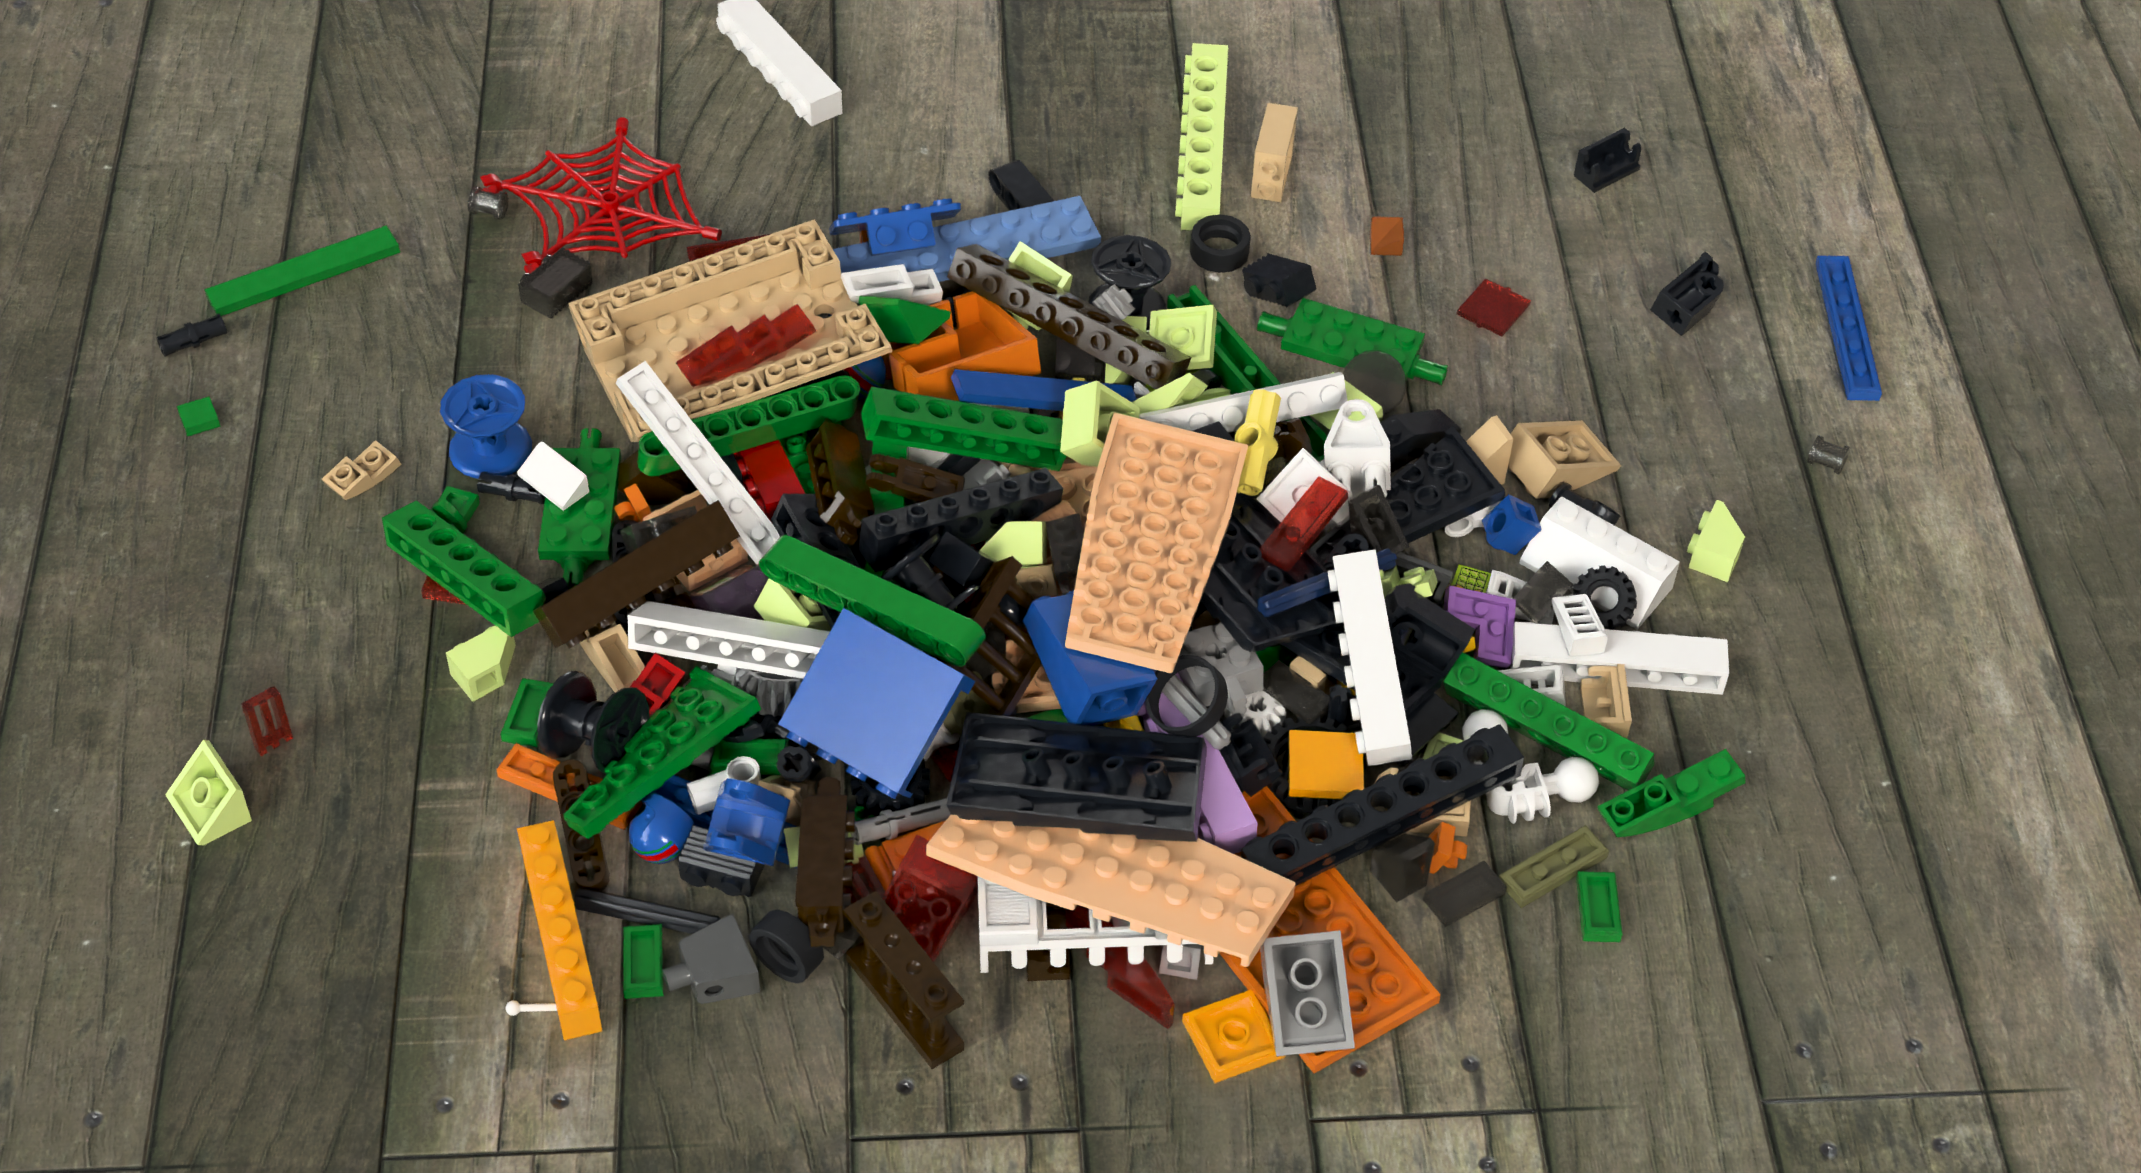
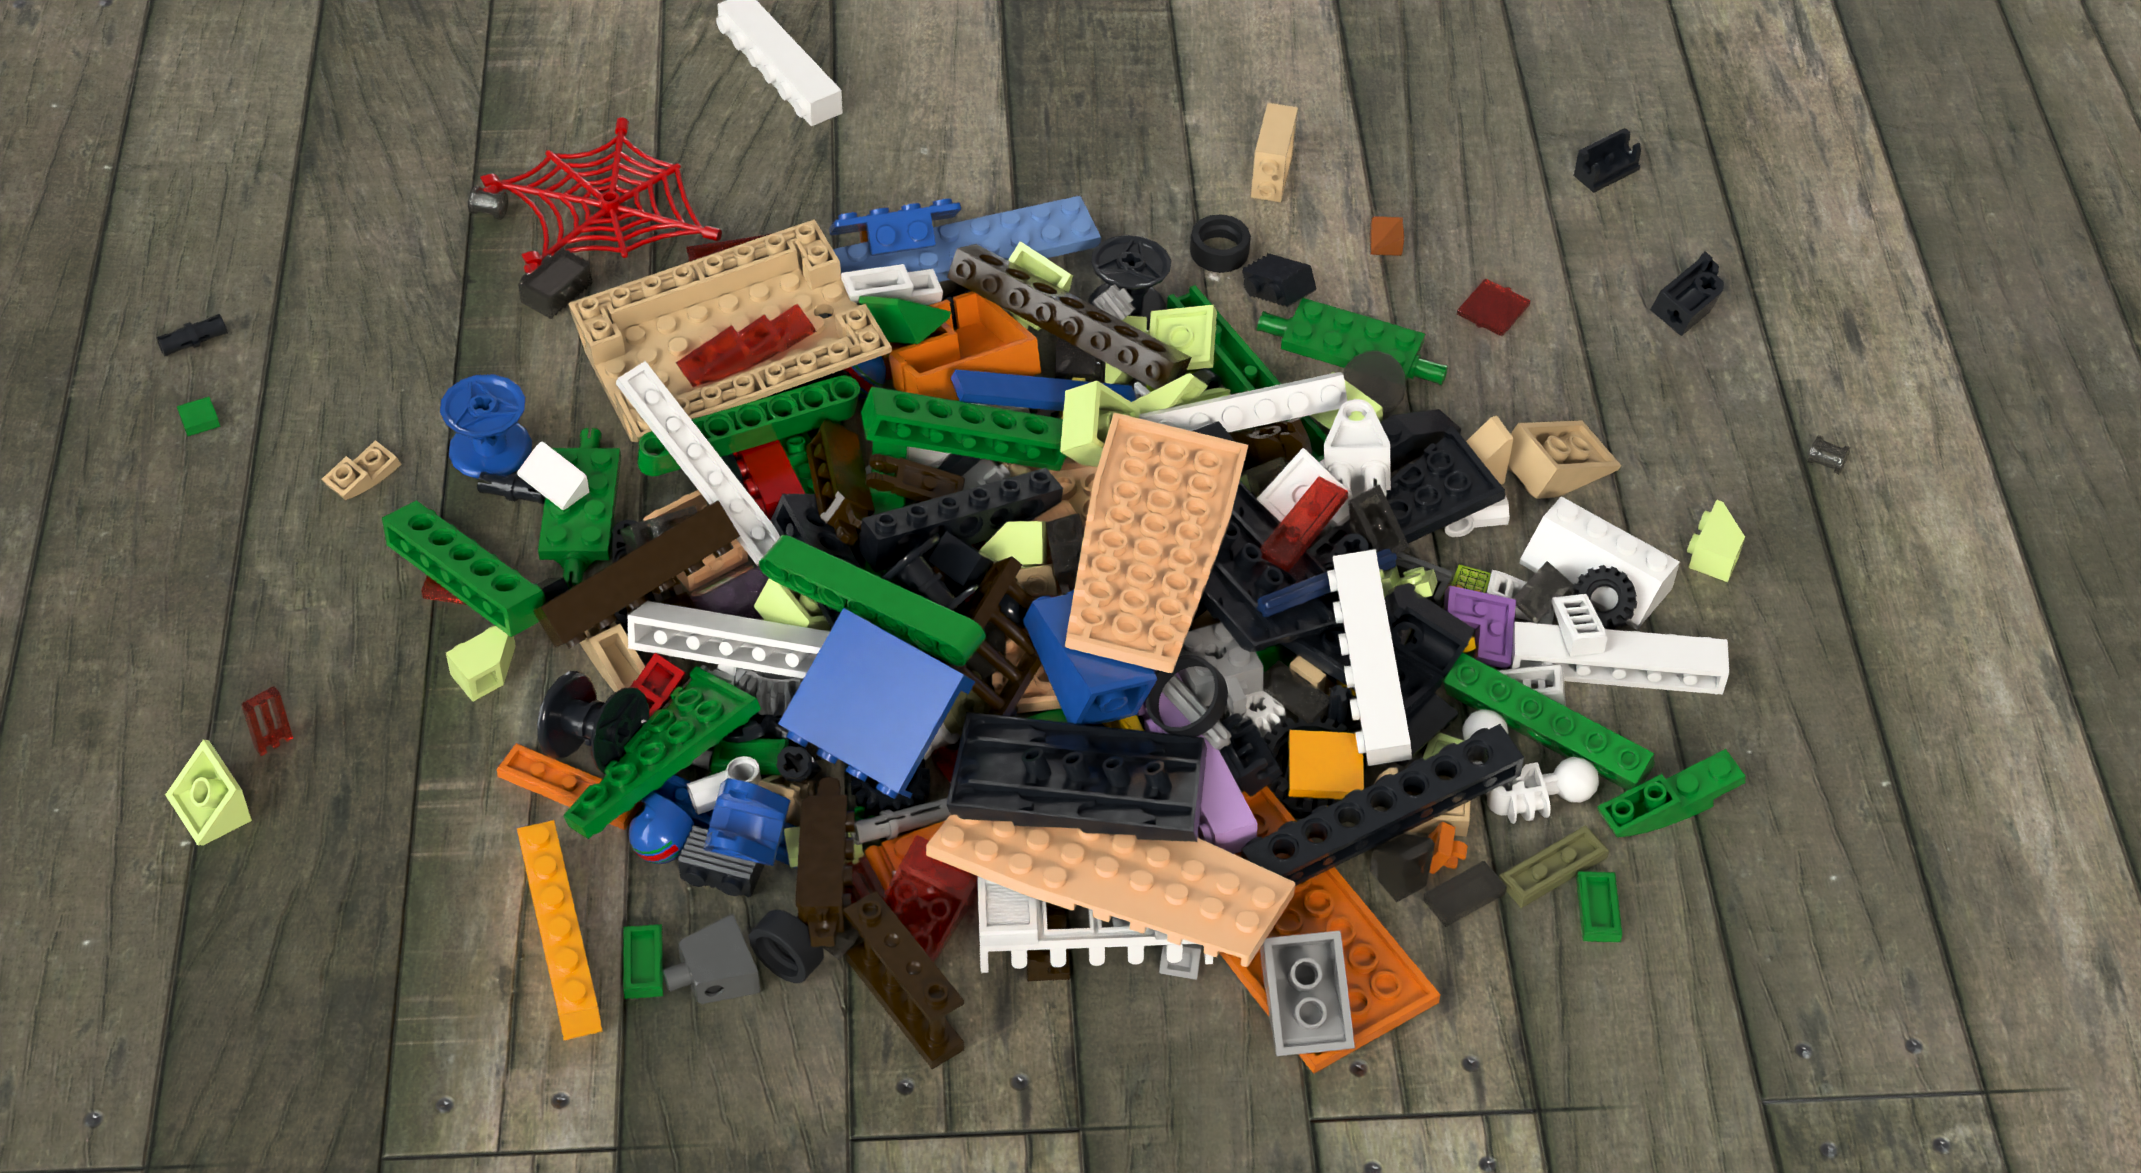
(302, 271): green tile -> none
(456, 507): green tile -> none
(514, 1007): white hinge -> none
(524, 713): green tile -> none
(578, 857): dark brown beam -> none
(636, 508): orange tile -> none
(641, 911): black axle -> none
(655, 489): dark brown slope -> none
(1017, 186): black beam -> none
(1132, 982): clear red slope -> none
(1204, 134): yellowish green brick -> none
(1232, 1035): light orange tile -> none
(1258, 435): light yellow piece -> none
(1511, 525): blue brick -> none
(1595, 507): black connector -> none
(1607, 698): tan hinge -> none
(1848, 328): blue tile -> none

